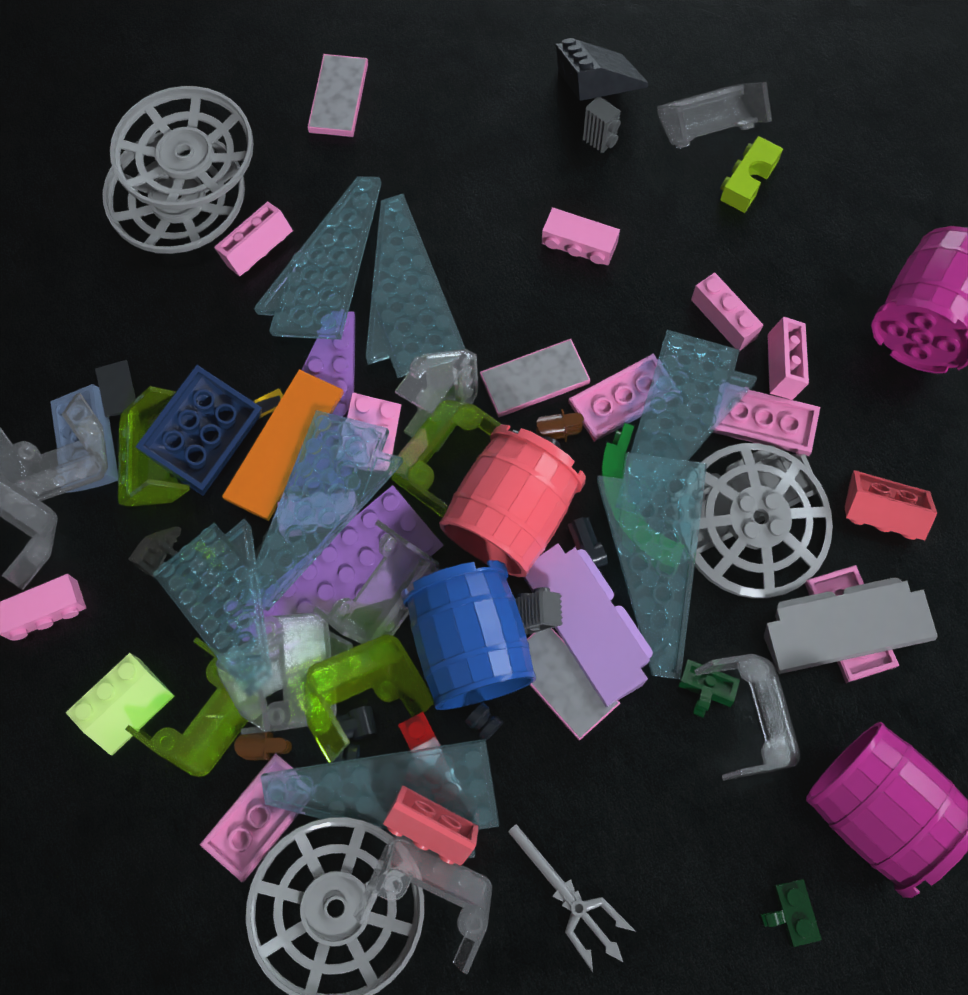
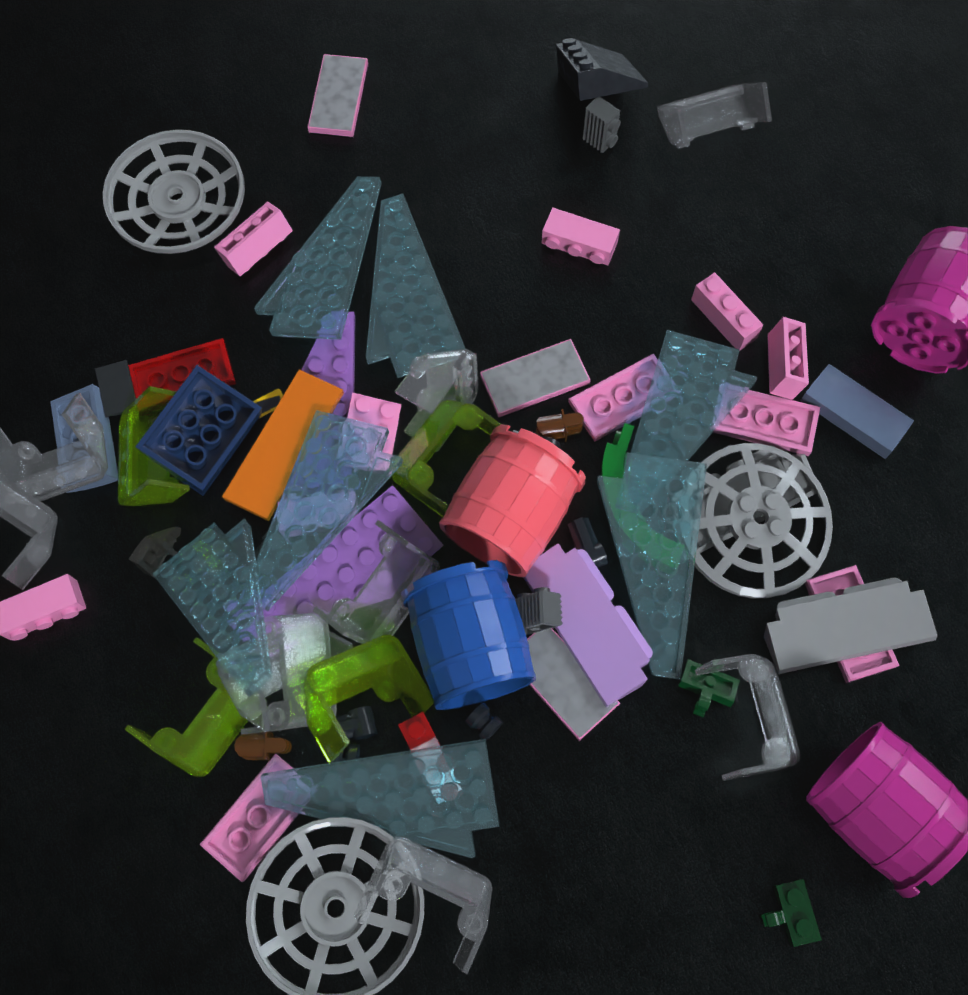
(121, 698): yellowish green slope -> none
(173, 368): none -> red tile
(176, 142): light grey dish -> none
(431, 826): coral slope -> none
(572, 901): light grey piece -> none
(759, 160): lime arch -> none
(857, 411): none -> sand blue slope
(890, 506): coral slope -> none

